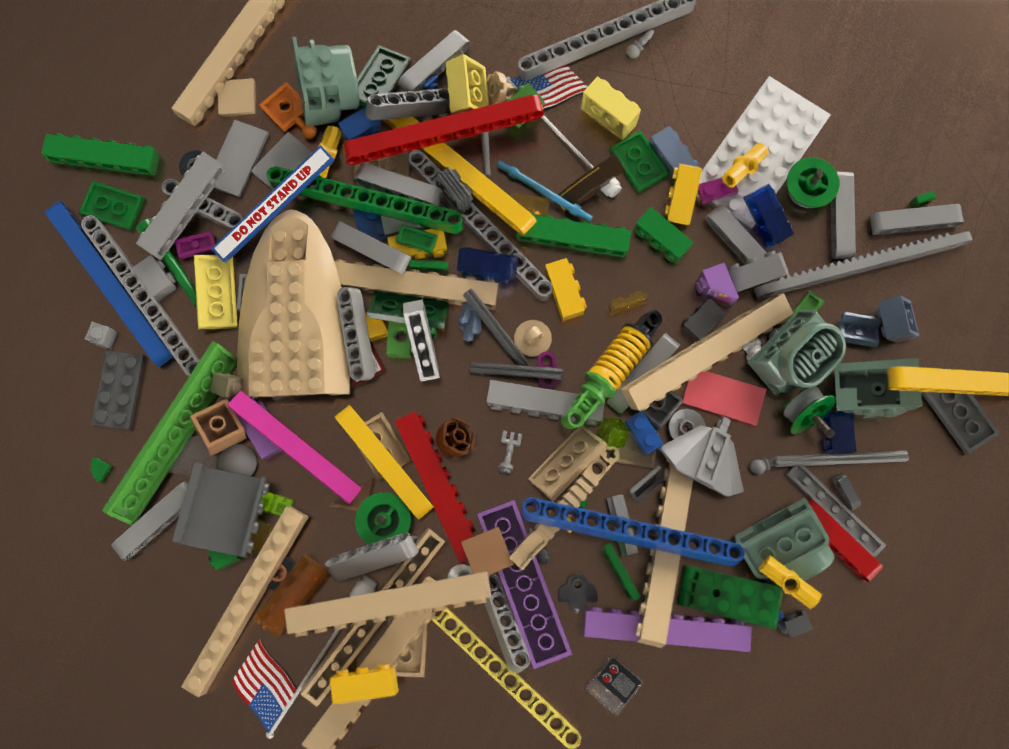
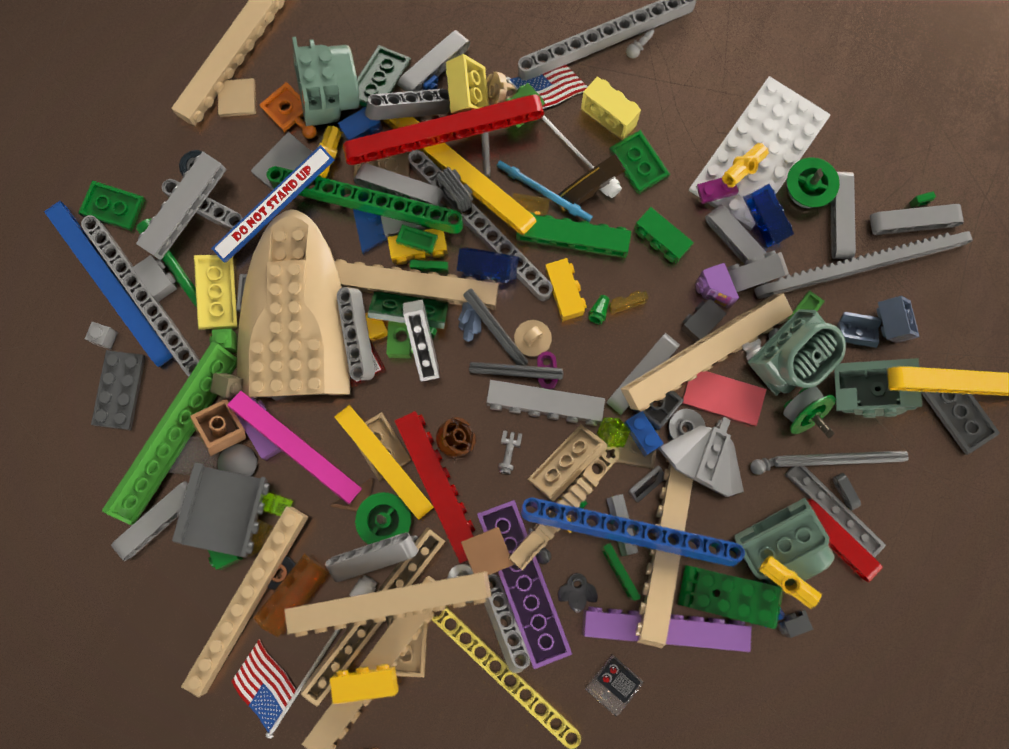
(99, 469): green tile -> none
(100, 154): green brick -> none
(195, 245): magenta plate -> none
(226, 338): none -> bright green brick
(239, 157): light grey tile -> none
(371, 247): light grey beam -> none
(599, 310): none -> green cone
(613, 368): piece -> none
(671, 150): sand blue brick -> none
(683, 193): yellow brick -> none
(844, 438): clear blue brick -> none

